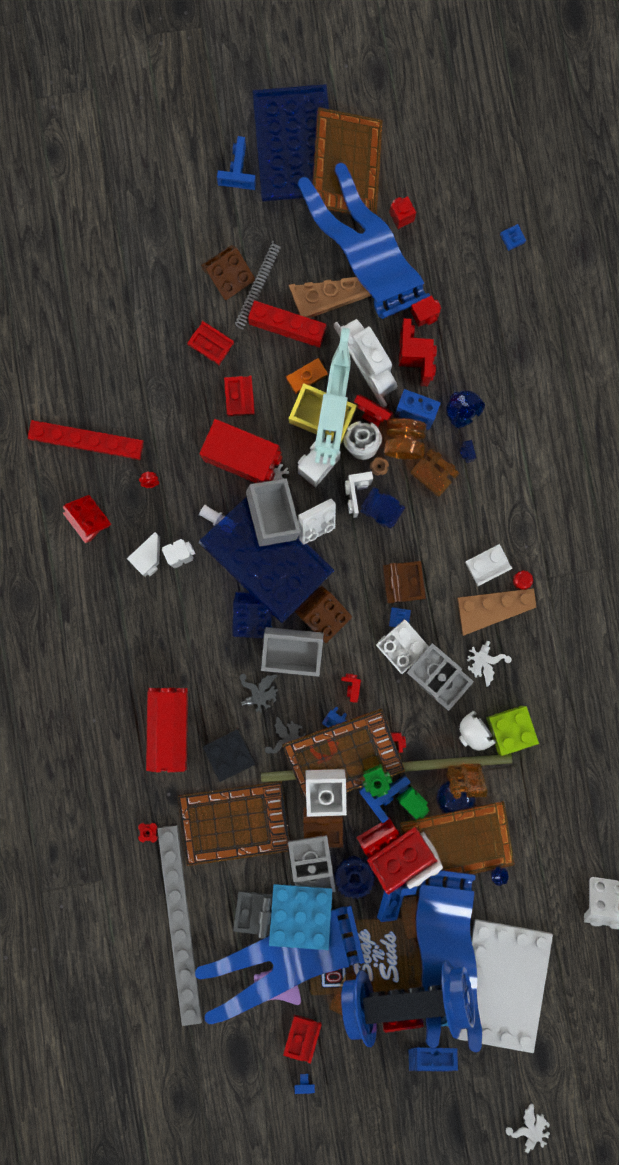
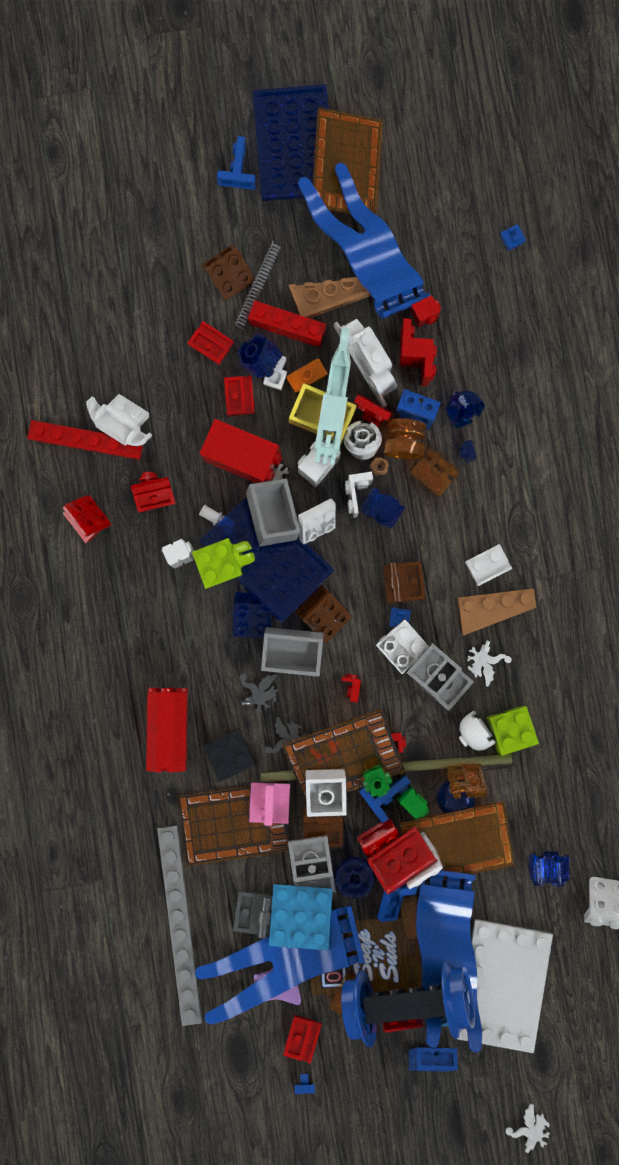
(120, 420): none -> white plate
(147, 556): white slope -> none
(152, 828): red plate -> none
(153, 494): none -> red plate
(222, 561): none -> lime plate
(259, 356): none -> clear blue brick
(269, 803): none -> bright pink bracket
(278, 378): none -> white plate
(332, 718): blue tile -> none
(402, 212): red brick -> none
(499, 876): clear blue plate -> none
(522, 580): red piece -> none
(549, 869): none -> clear blue brick

